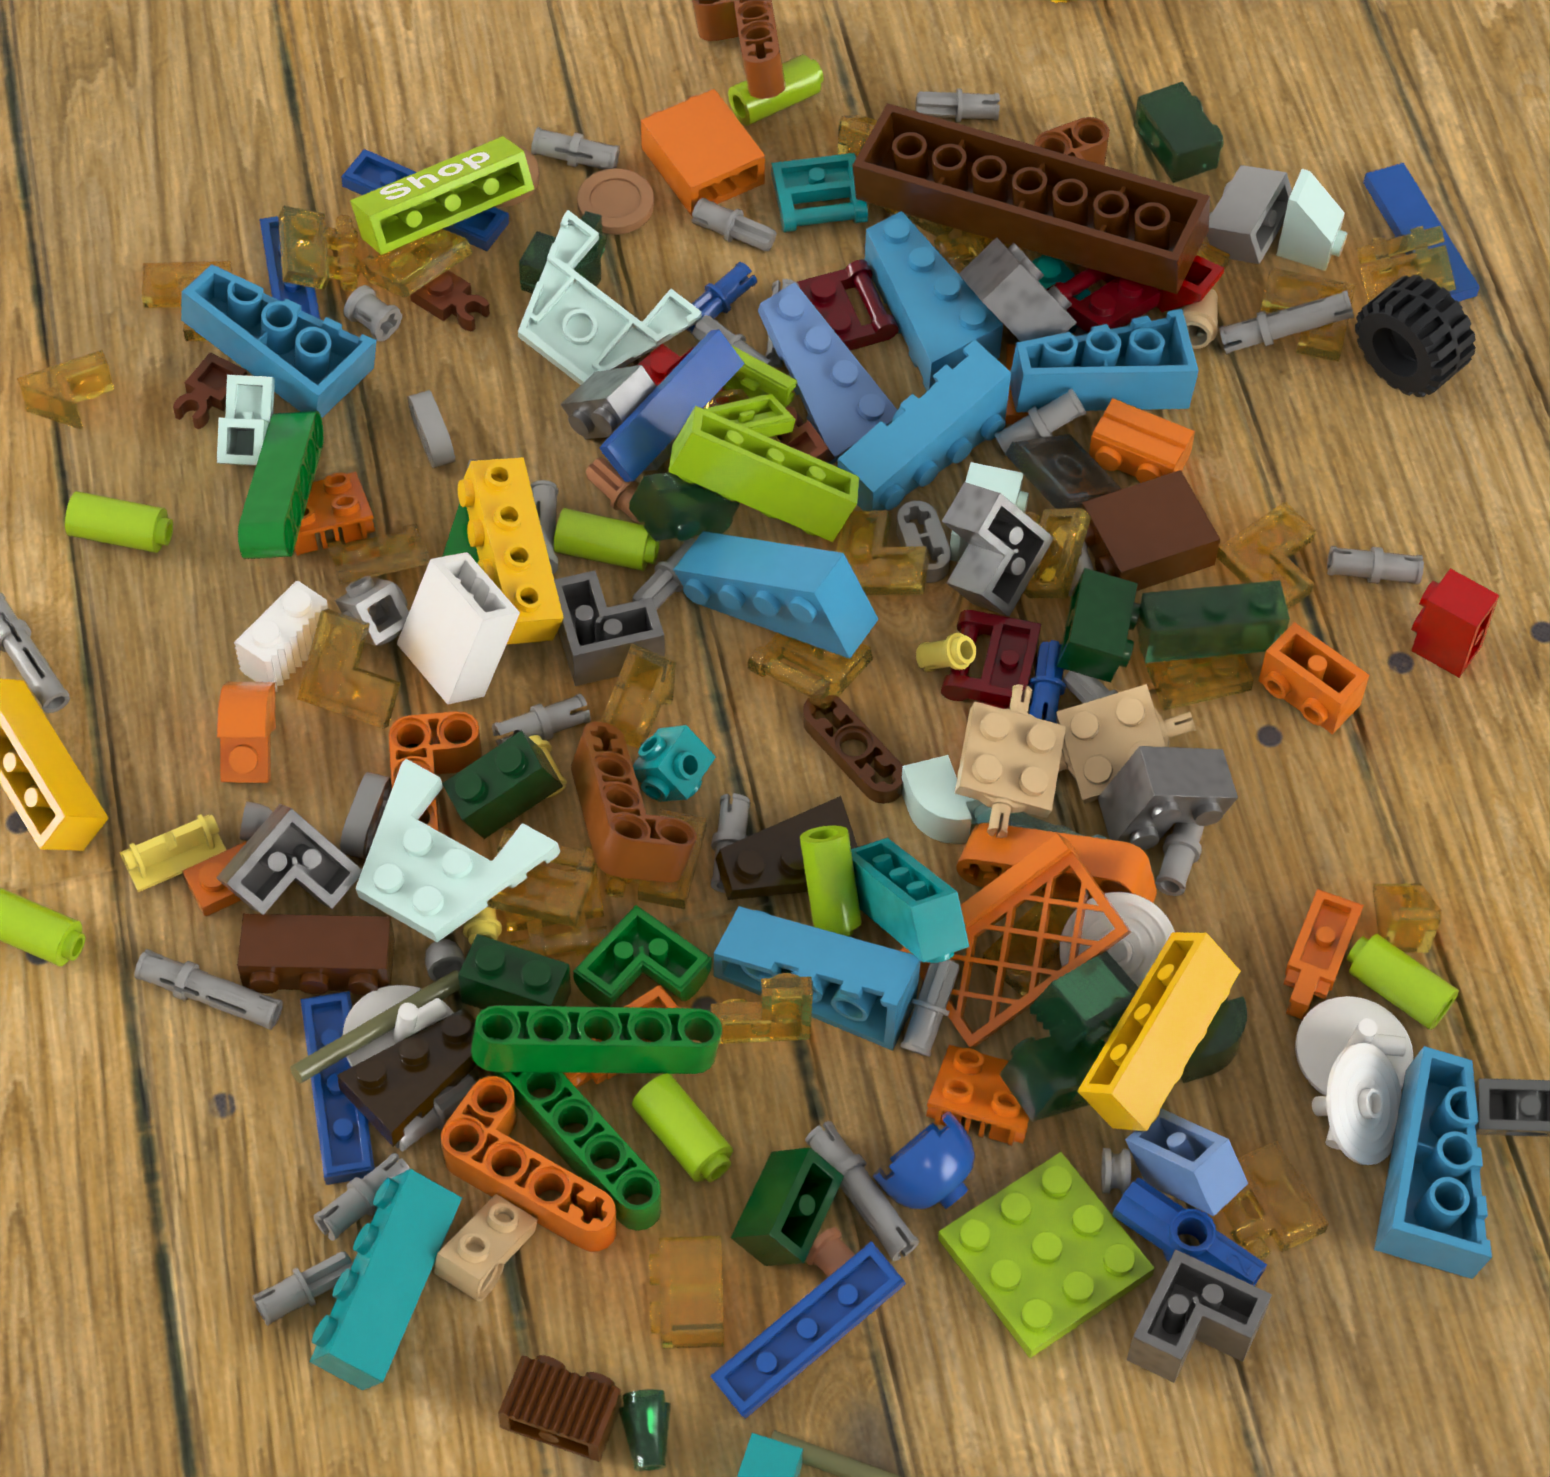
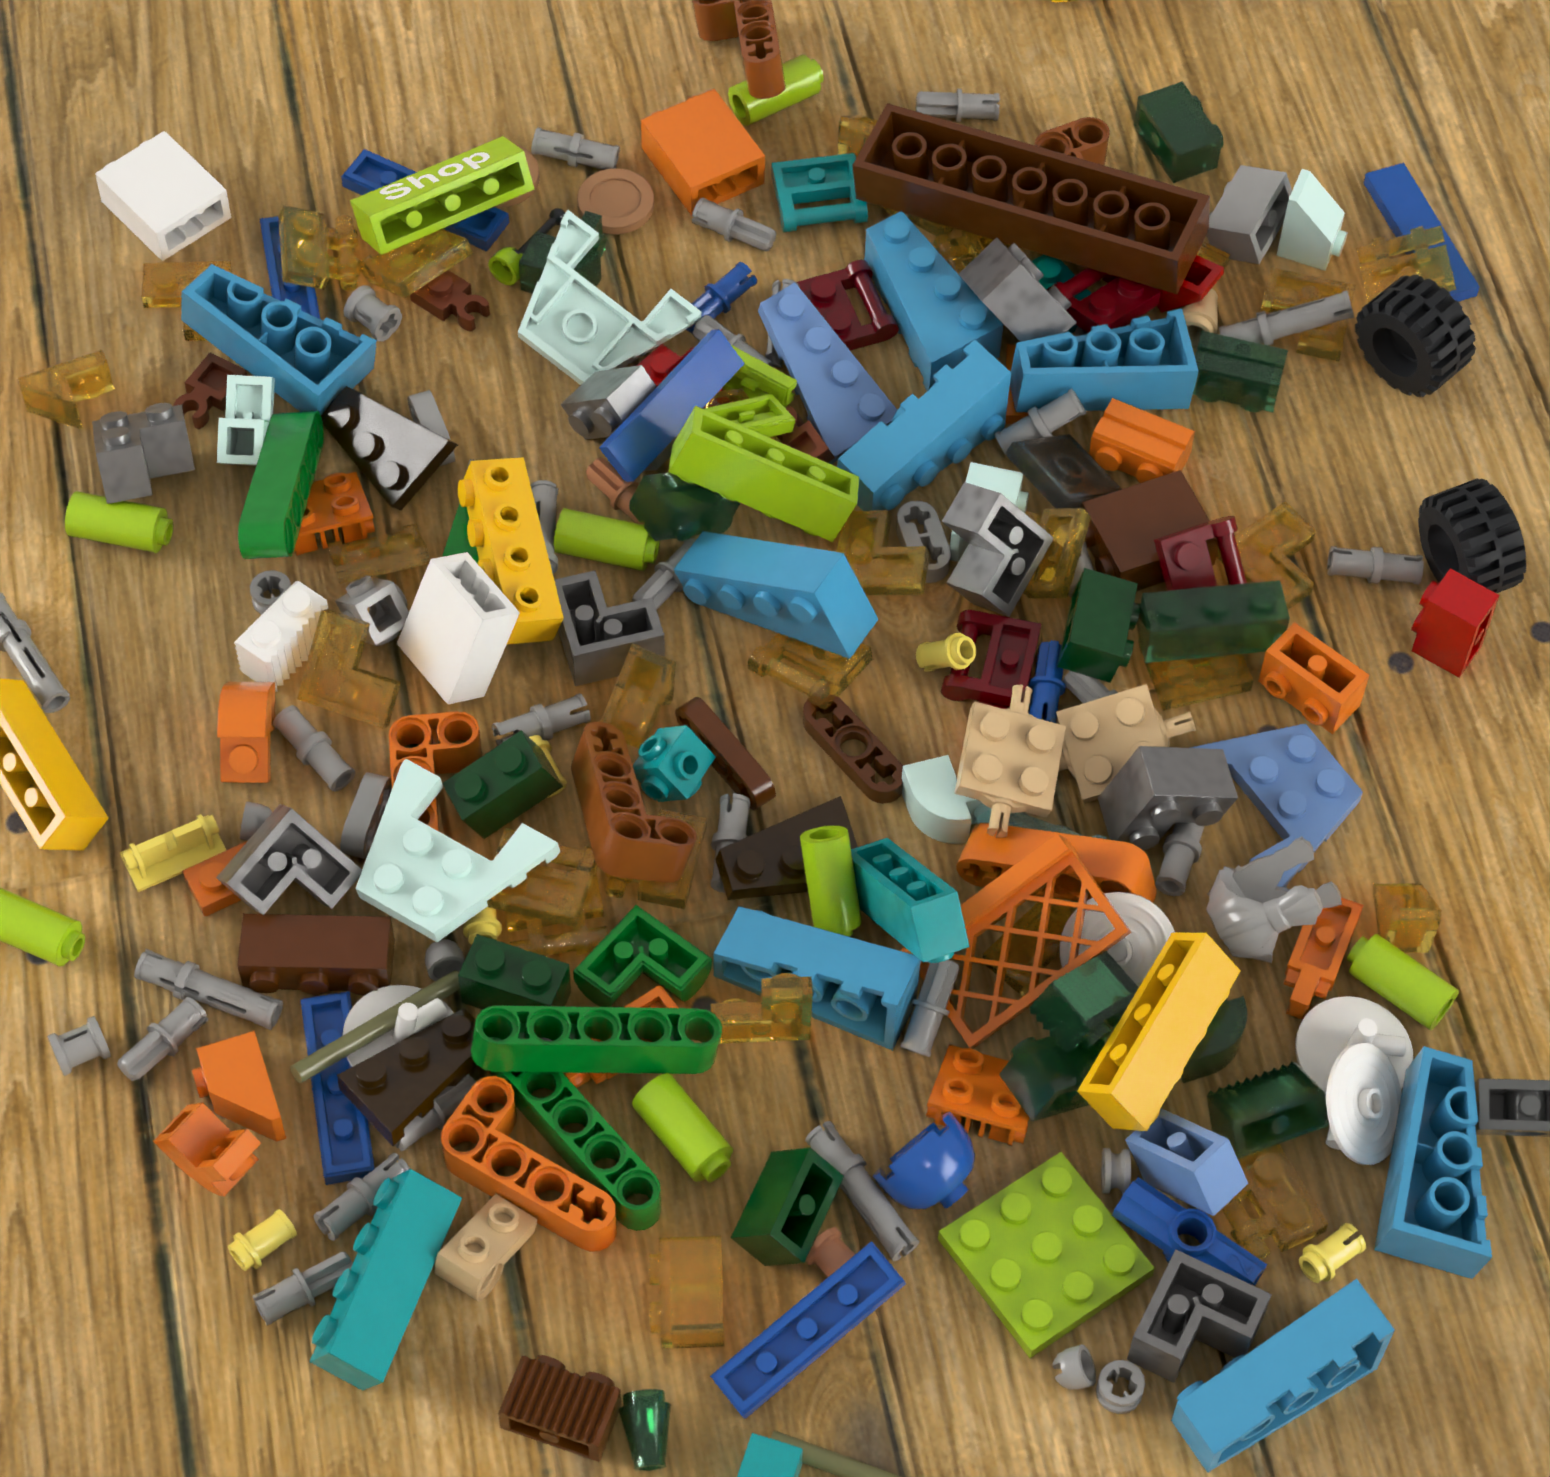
(79, 1045): none -> light grey bush
(140, 448): none -> flat silver brick
(162, 1039): none -> light grey axle
(163, 195): none -> white brick
(208, 1149): none -> orange brick
(239, 1084): none -> orange slope
(261, 1240): none -> light yellow pin
(267, 581): none -> light grey bush
(314, 748): none -> light grey pin
(385, 445): none -> wing
(505, 262): none -> lime hinge
(732, 759): none -> reddish brown beam
(1076, 1368): none -> light grey hinge
(1136, 1385): none -> light grey bush
(1187, 560): none -> dark red plate
(1238, 372): none -> clear green brick
(1253, 910): none -> light grey piece
(1268, 1109): none -> clear green brick
(1283, 1376): none -> dark azure wedge
(1292, 785): none -> medium blue wing
(1324, 1258): none -> light yellow pin
(1474, 535): none -> black tyre

